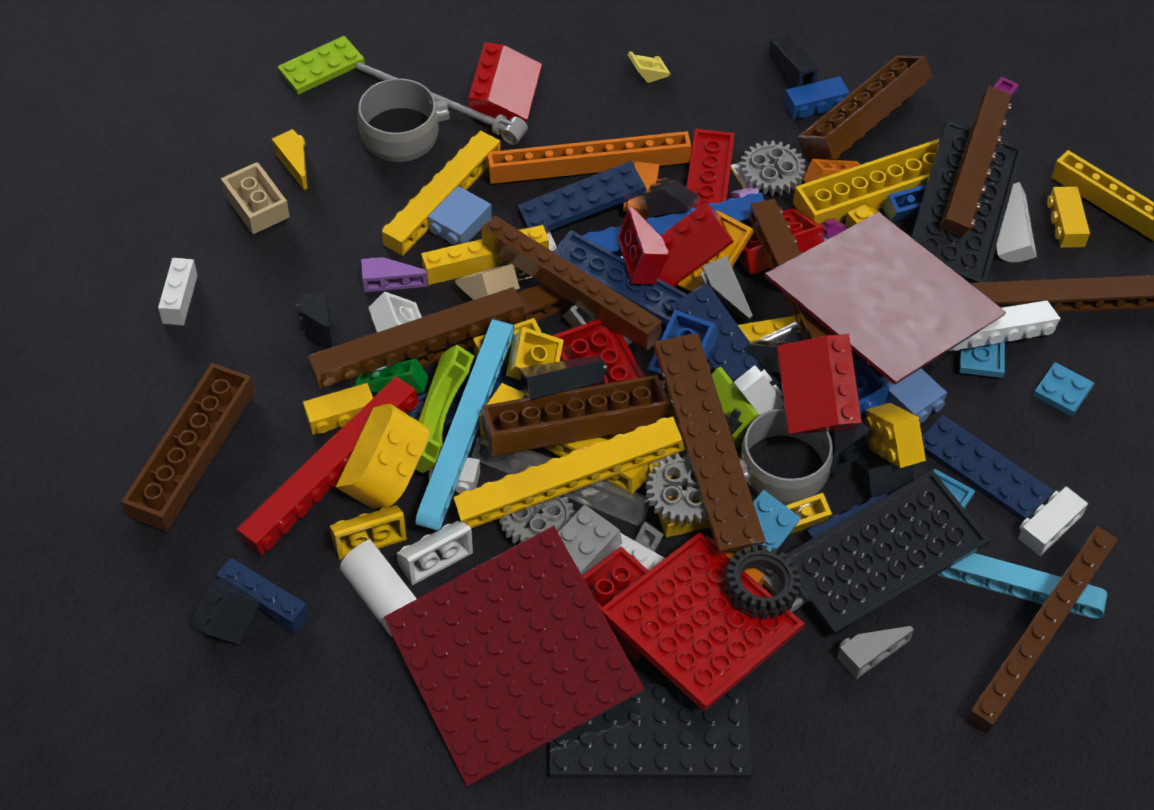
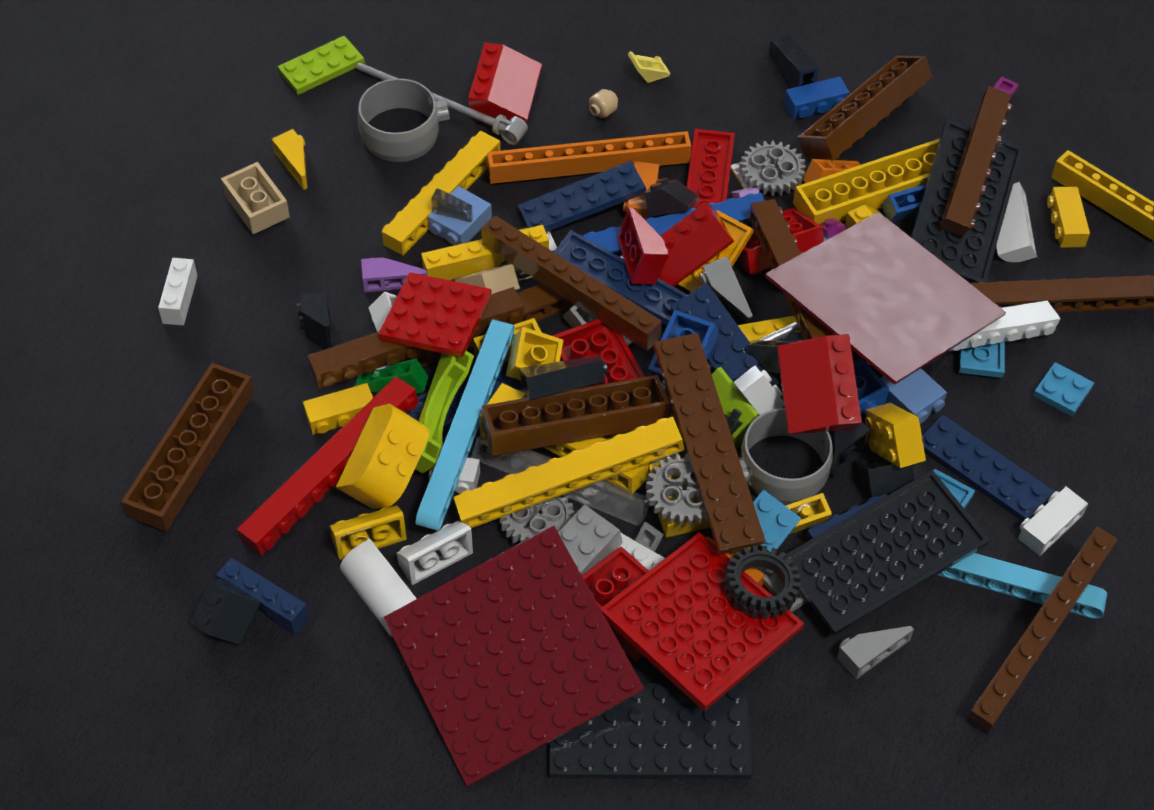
(435, 314): none -> red plate
(451, 206): none -> clear smoke slope
(603, 103): none -> tan head

